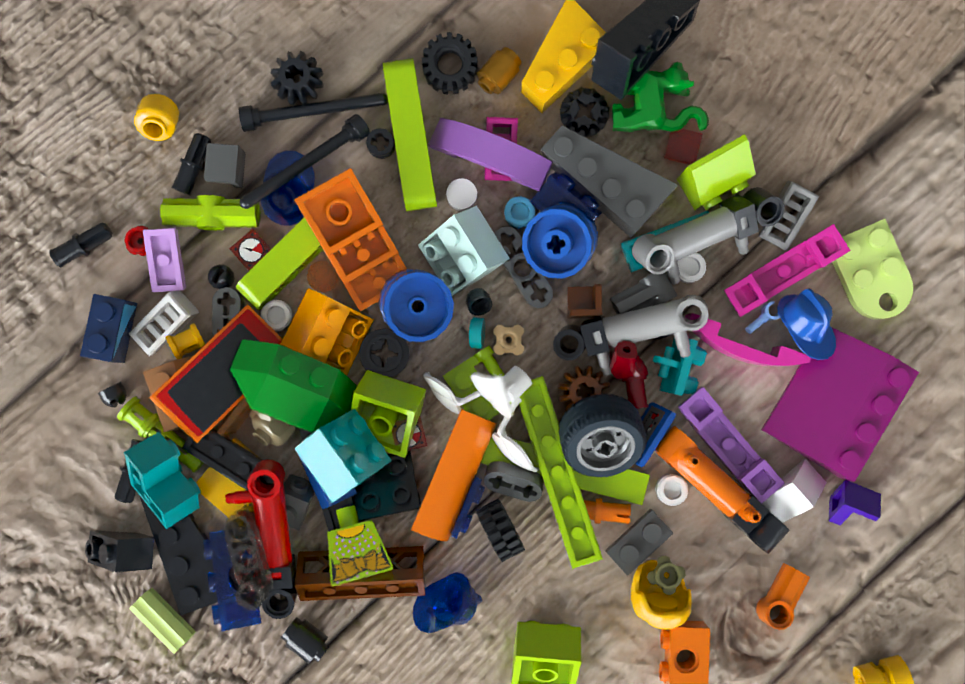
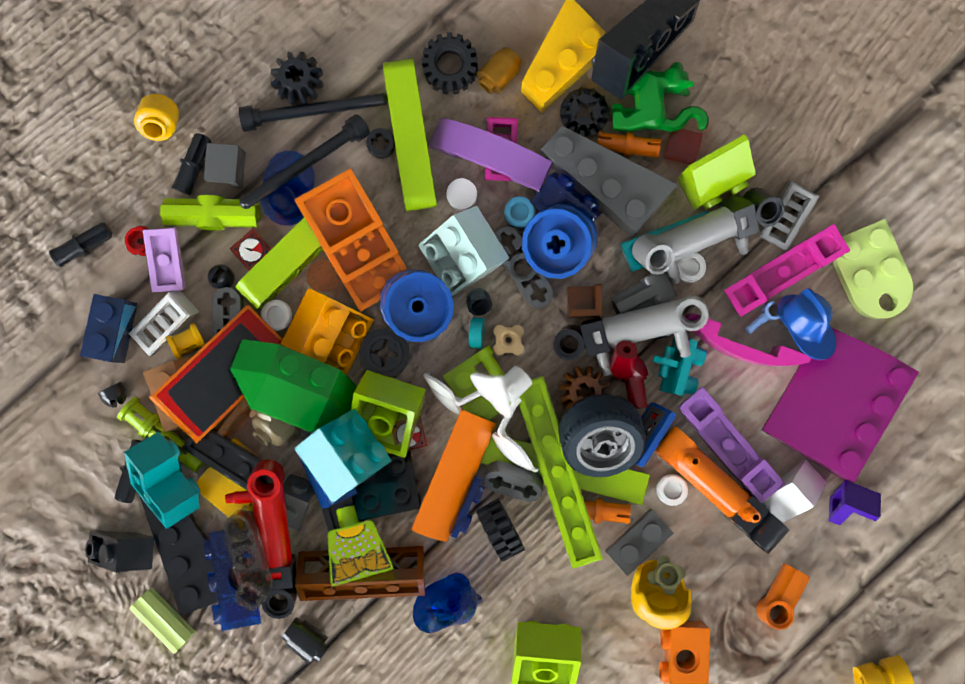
(630, 144): none -> orange pin

